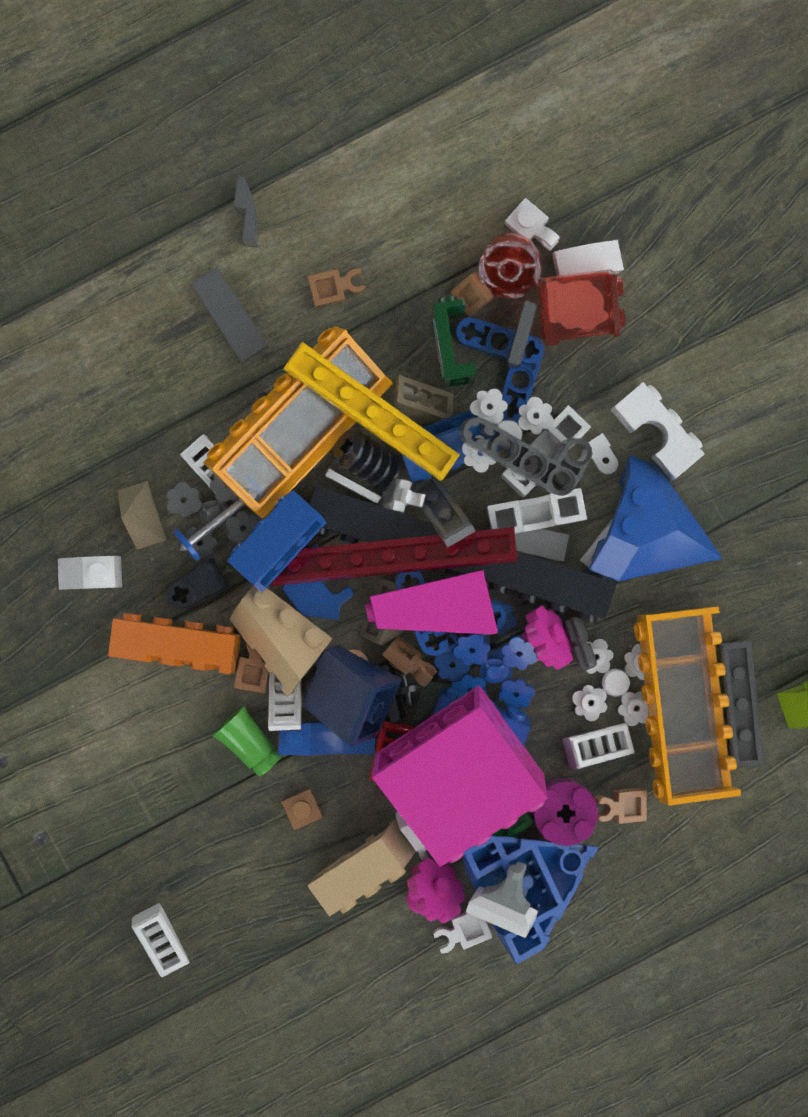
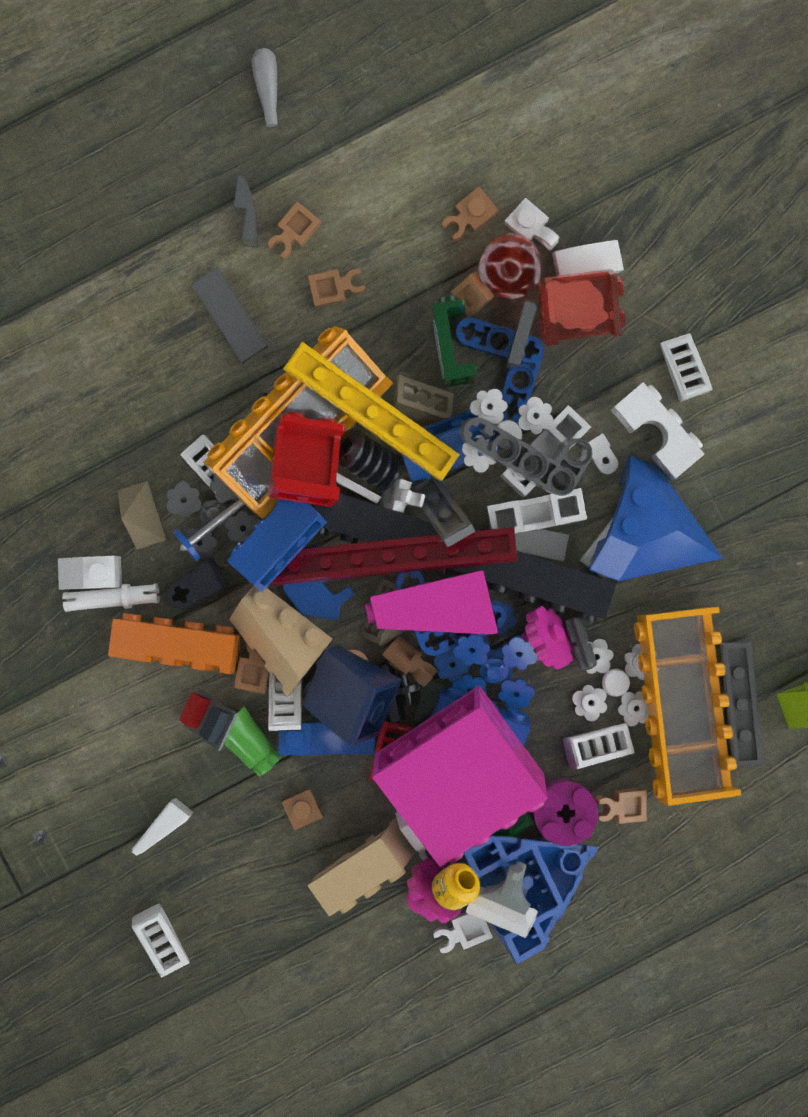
(124, 596): none -> white pin
(168, 820): none -> white slope
(208, 718): none -> piece
(265, 77): none -> light grey piece
(297, 227): none -> medium nougat plate
(305, 460): none -> red panel
(456, 886): none -> yellow head
(473, 212): none -> medium nougat plate
(674, 370): none -> white slope

